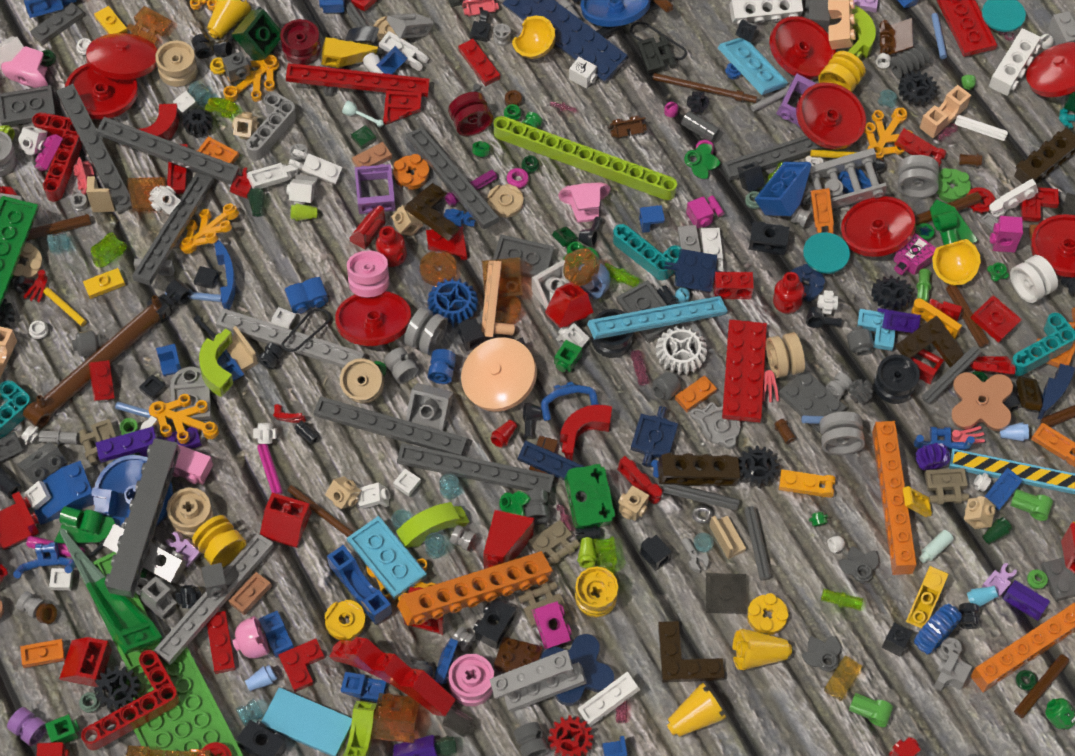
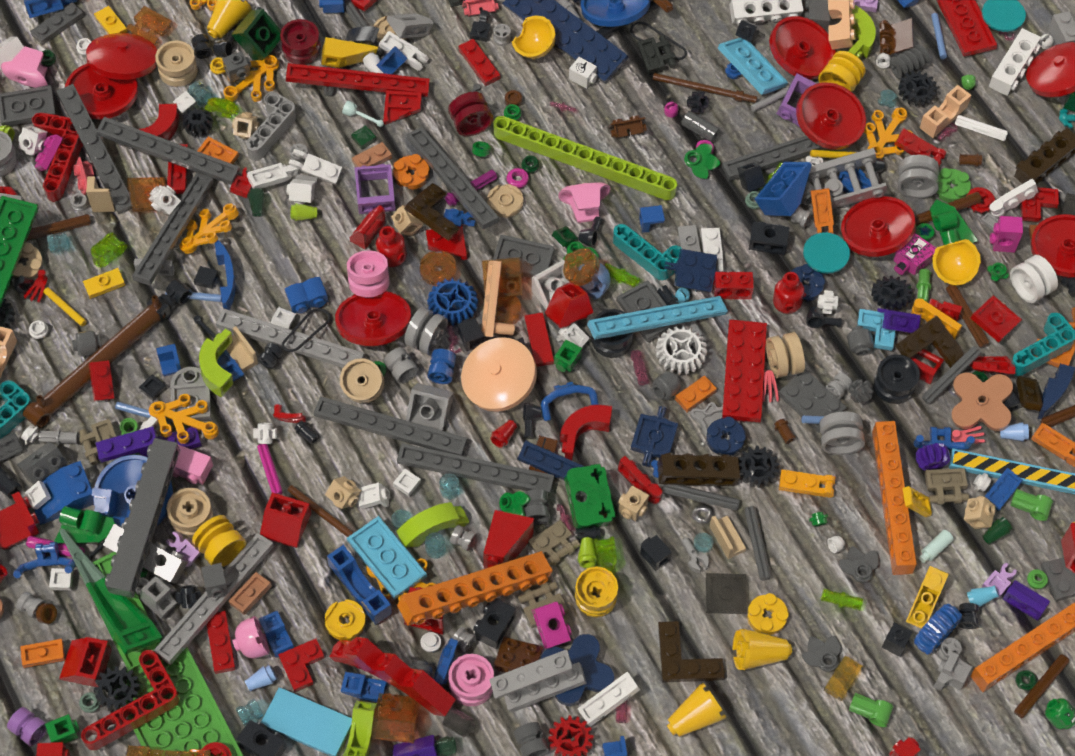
(430, 642): none -> white plate
(452, 339): none -> clear pink hand
(533, 120): green wheel -> none
(539, 339): none -> red tile
(701, 212): dark pink brick -> none
(725, 426): none -> dark blue plate

